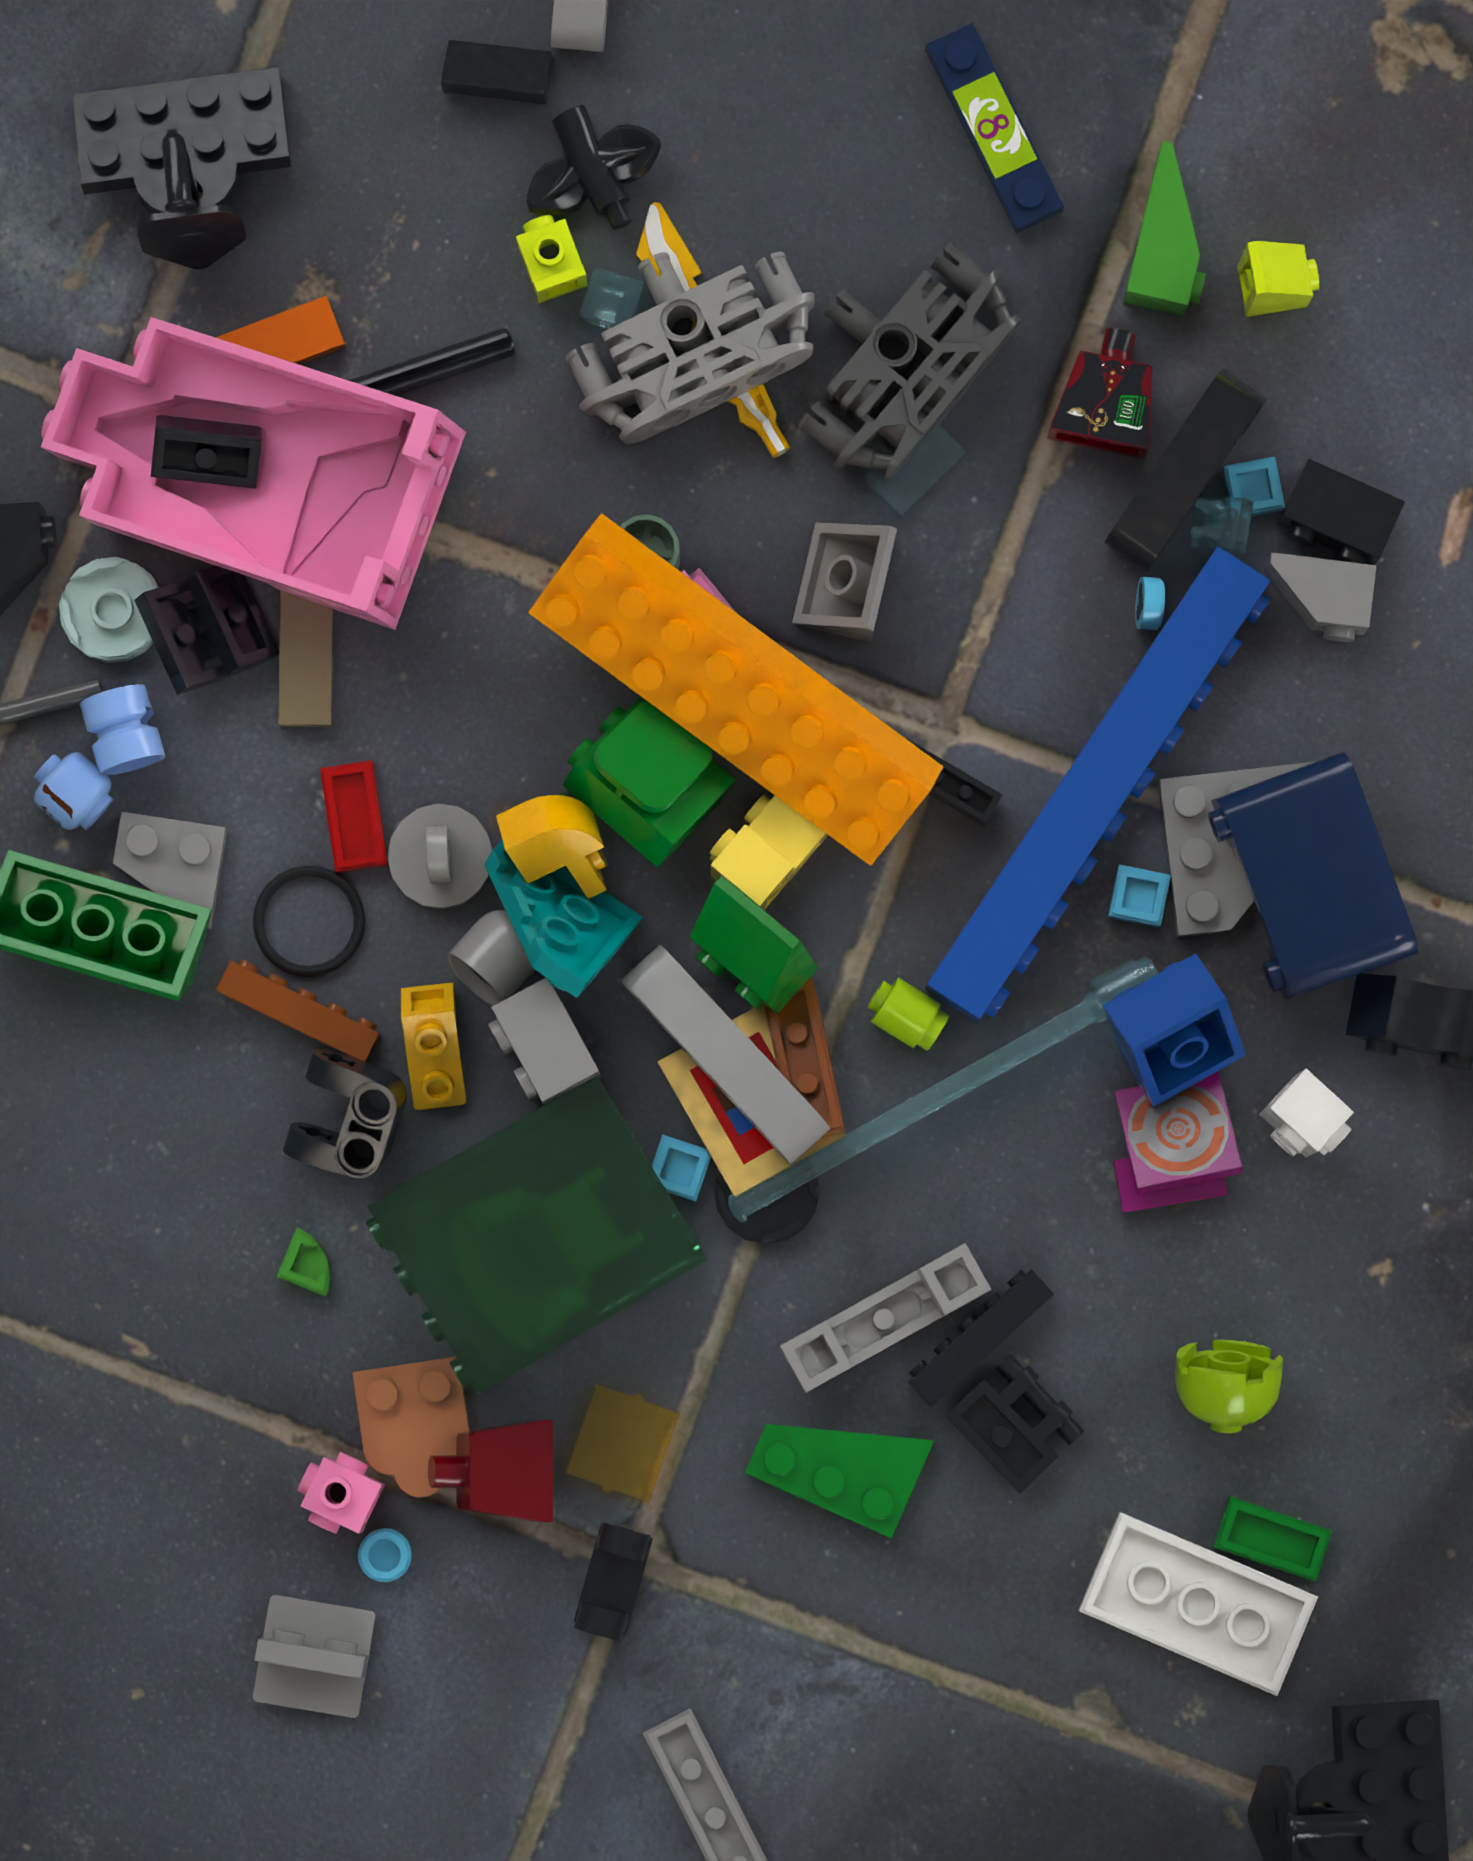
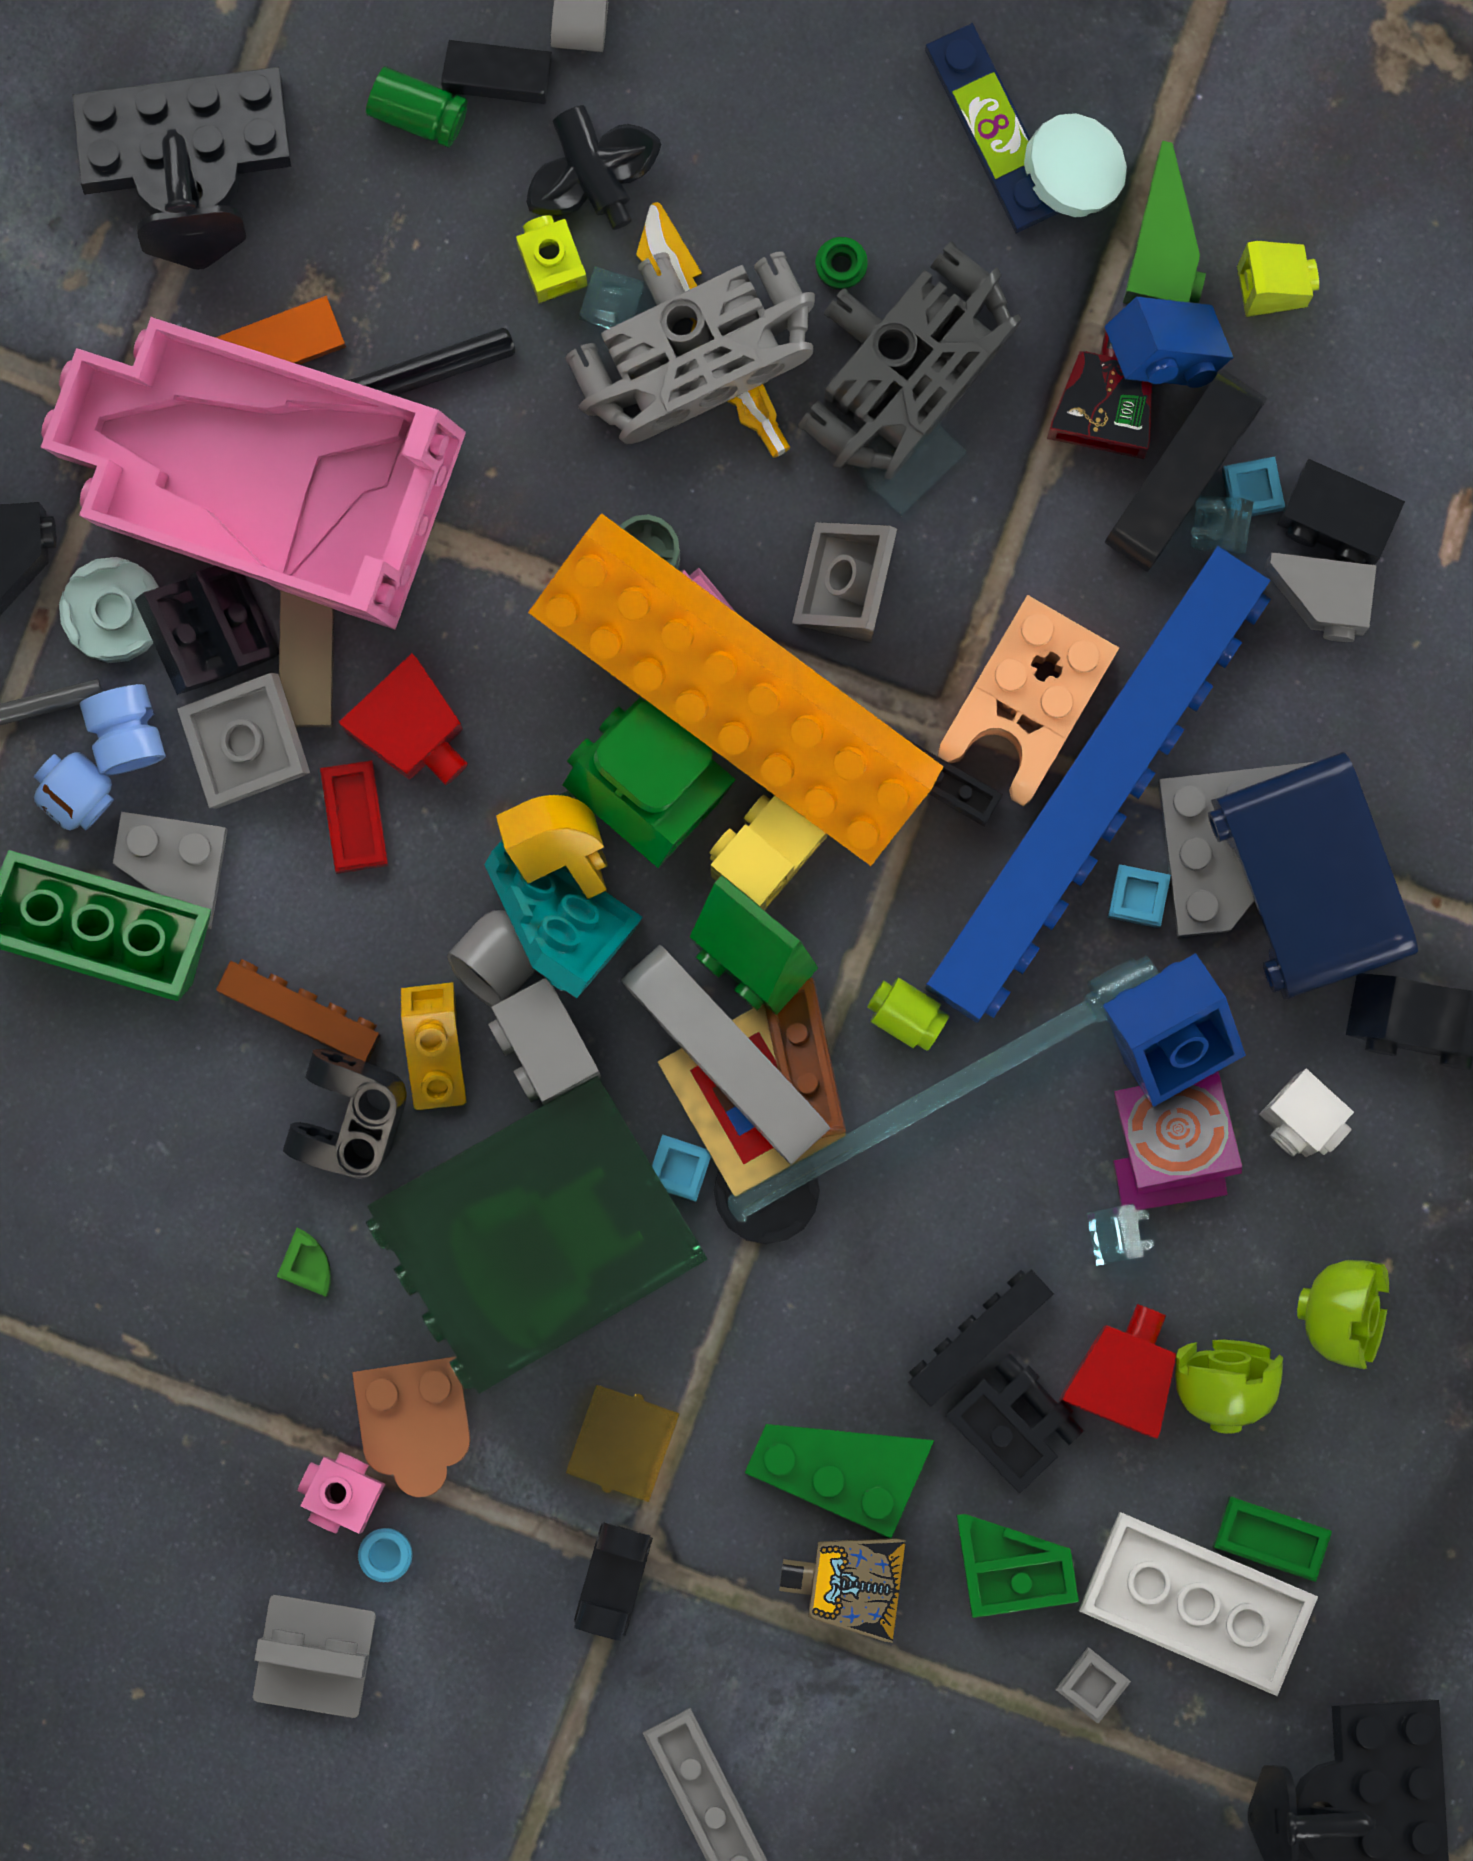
(206, 451): black slope -> none
(243, 740): none -> light grey plate
(275, 884): black tyre -> none
(408, 724): none -> red torso
(416, 107): none -> green piece
(439, 856): light grey tile -> none
(501, 1471): dark red torso -> none
(841, 247): none -> green plate
(851, 1584): none -> torso
(885, 1318): light grey slope -> none
(1013, 1569): none -> green wing
(1021, 707): none -> light nougat brick
(1075, 165): none -> light aqua tile
(1092, 1685): none -> light grey tile
(1117, 1234): none -> clear light blue tile
(1126, 1375): none -> red torso
(1149, 603): medium azure tile -> none
(1168, 342): none -> blue brick
(1345, 1311): none -> lime cylinder

